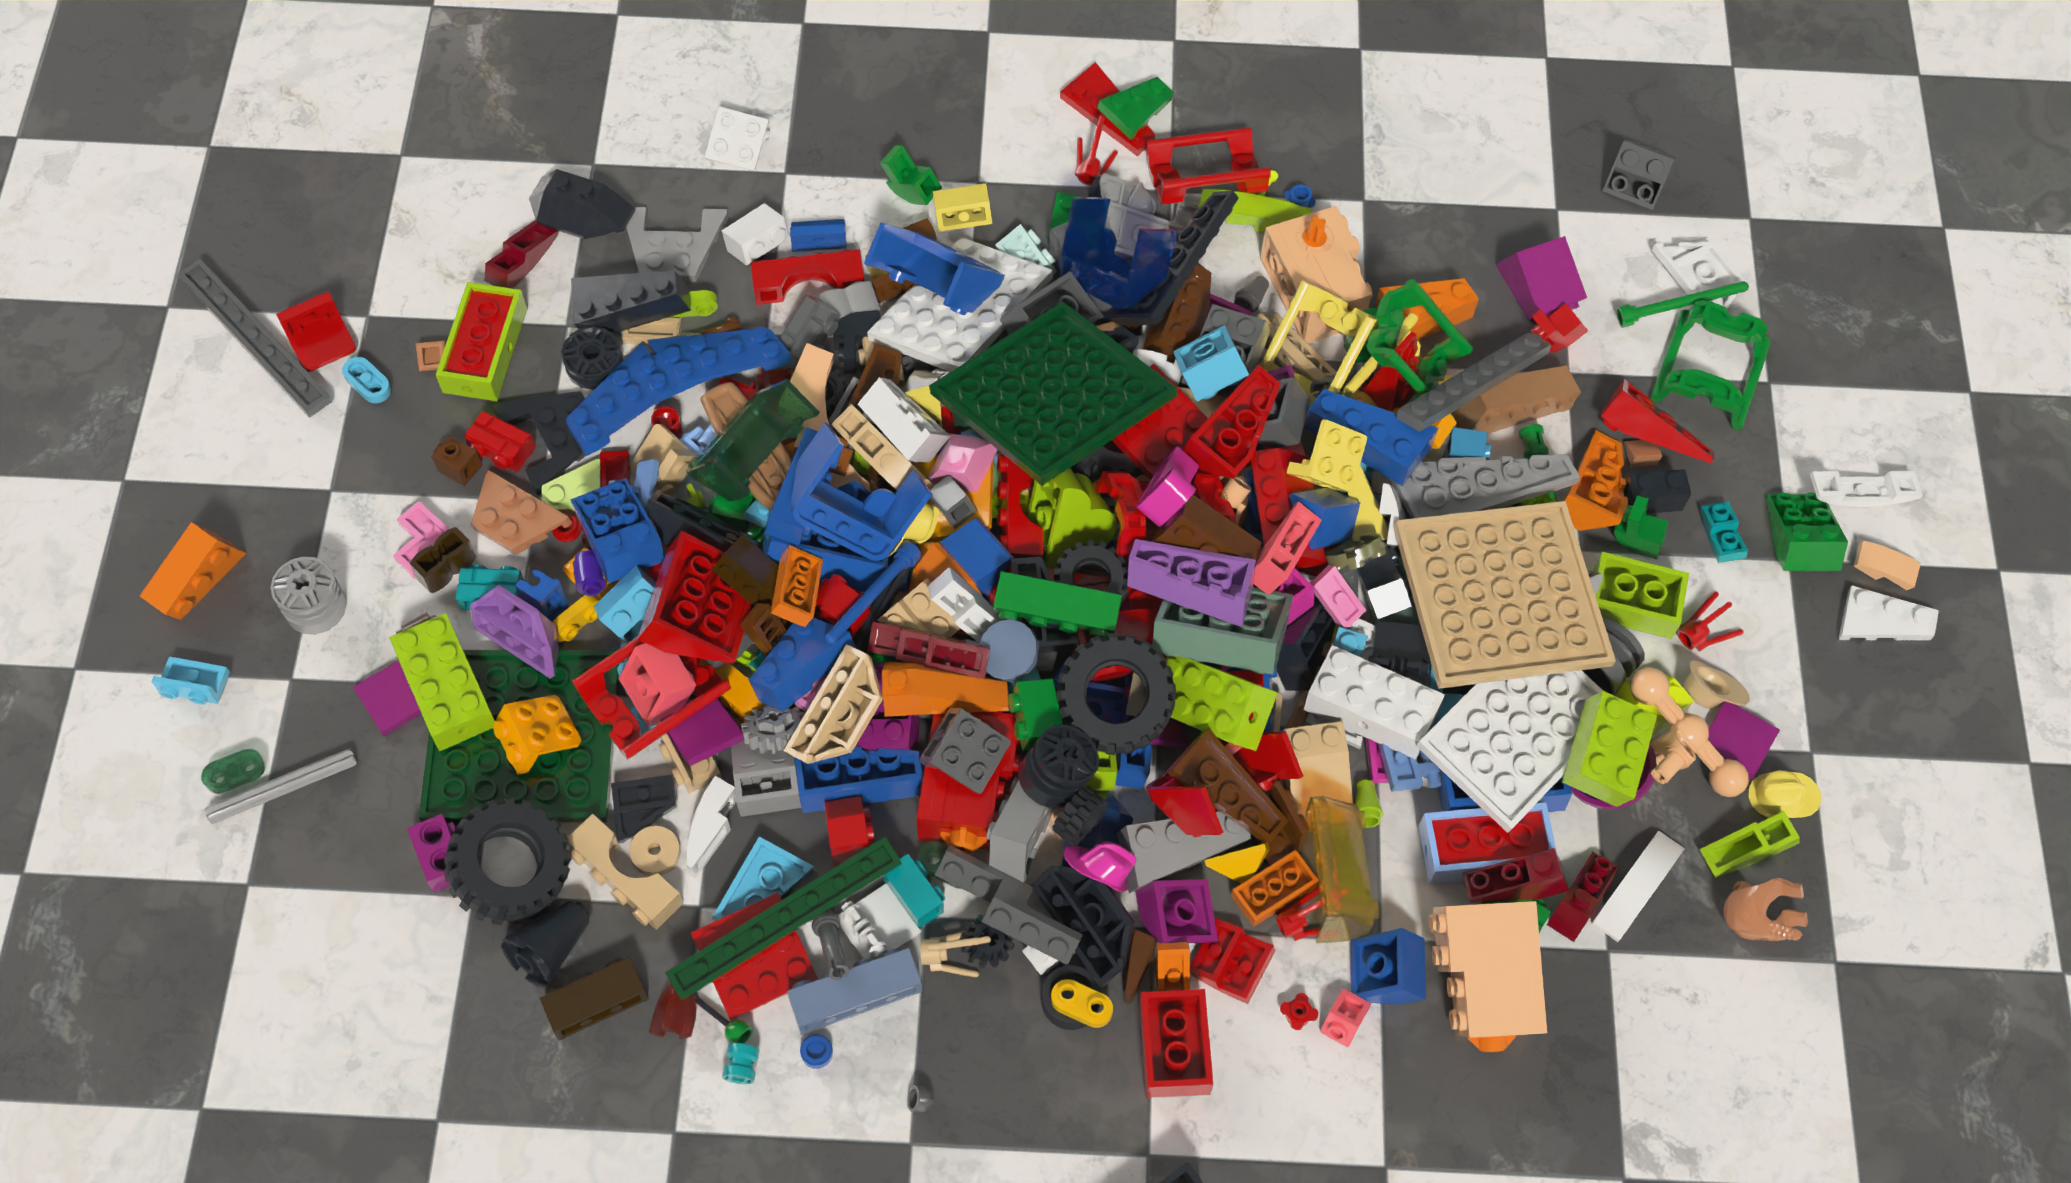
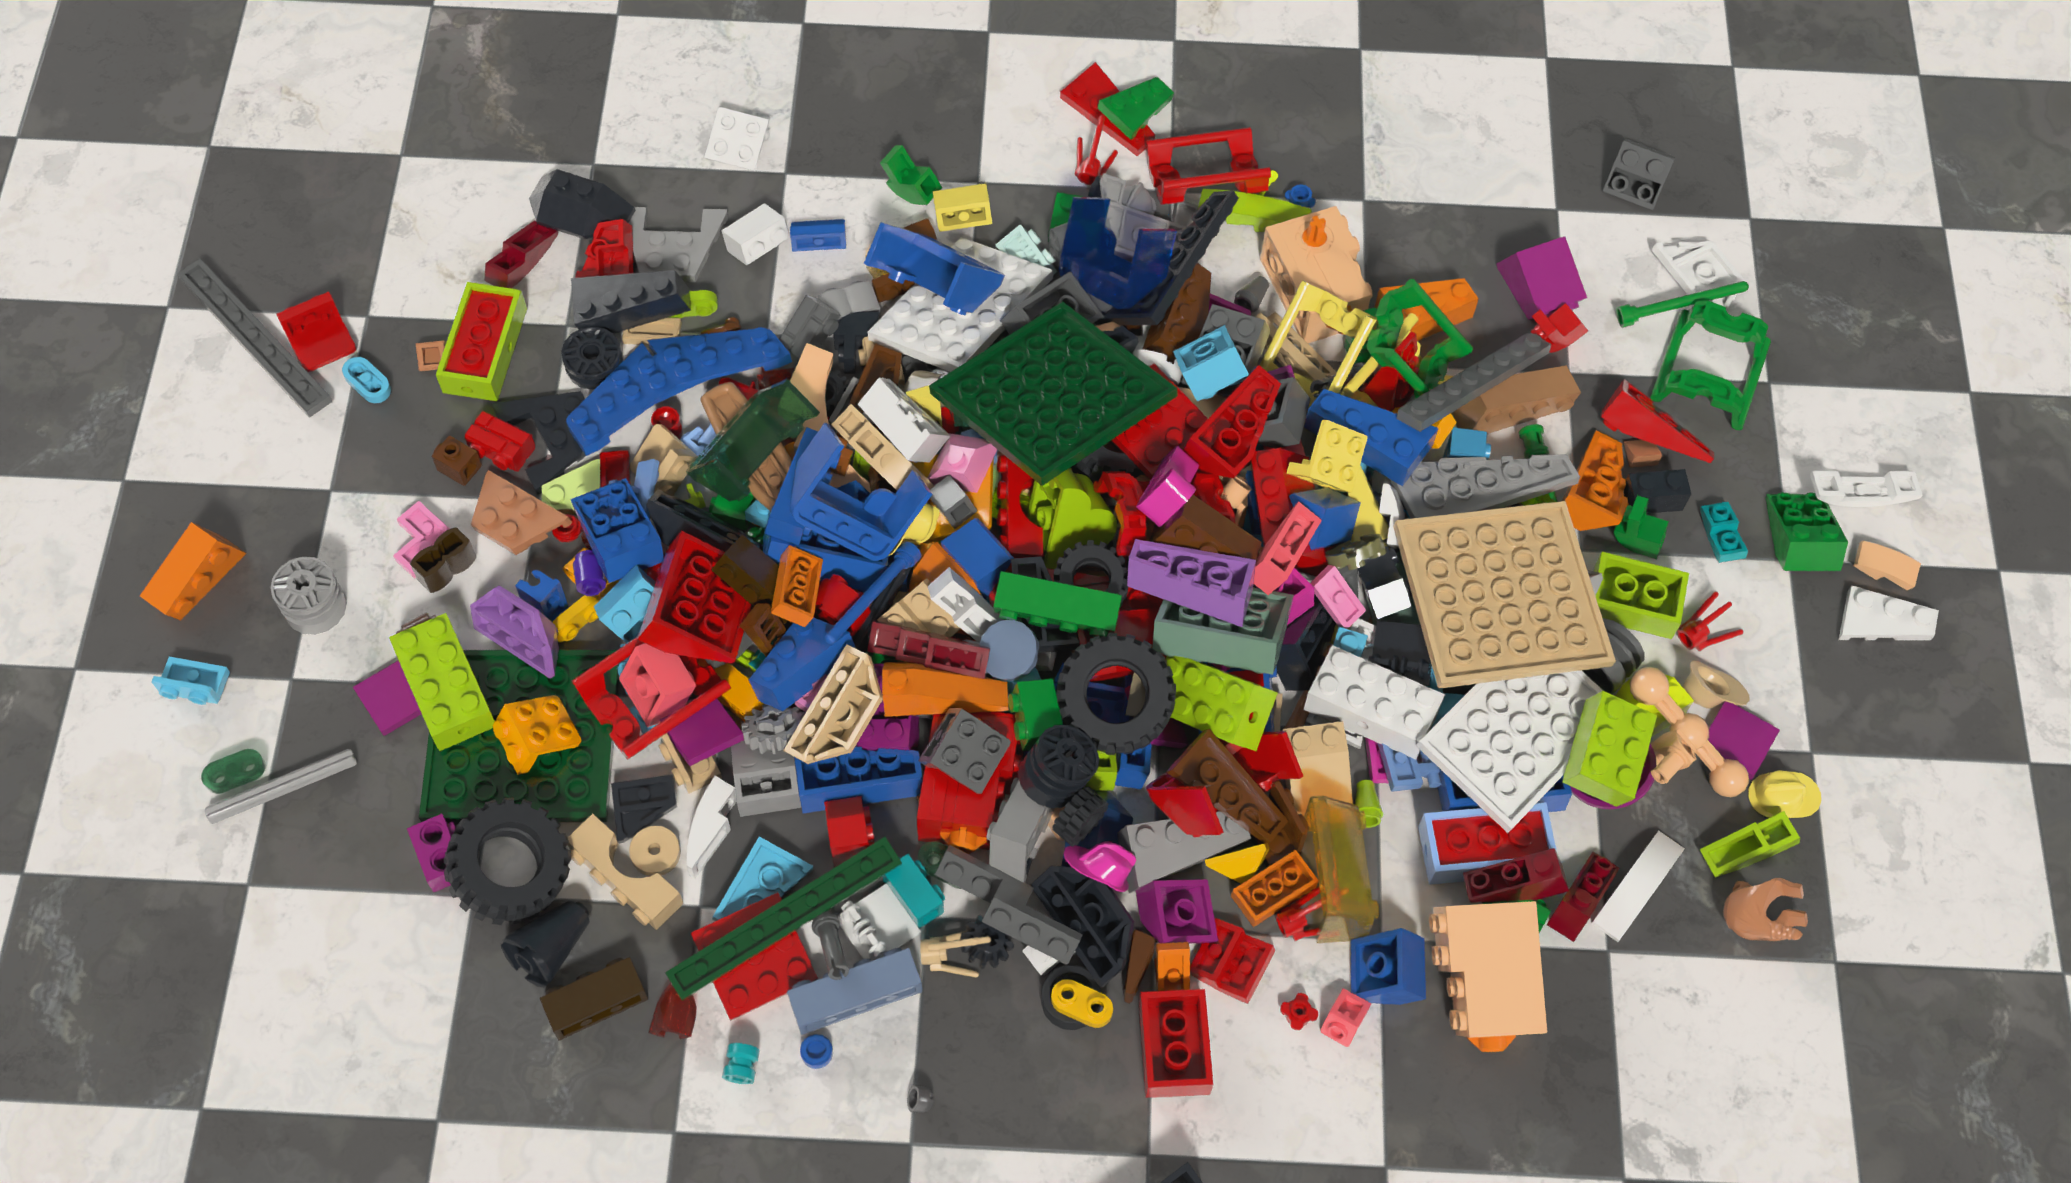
(479, 580): teal brick -> none
(610, 250): none -> red slope
(735, 1031): green hinge -> none
(776, 277): red arch -> none

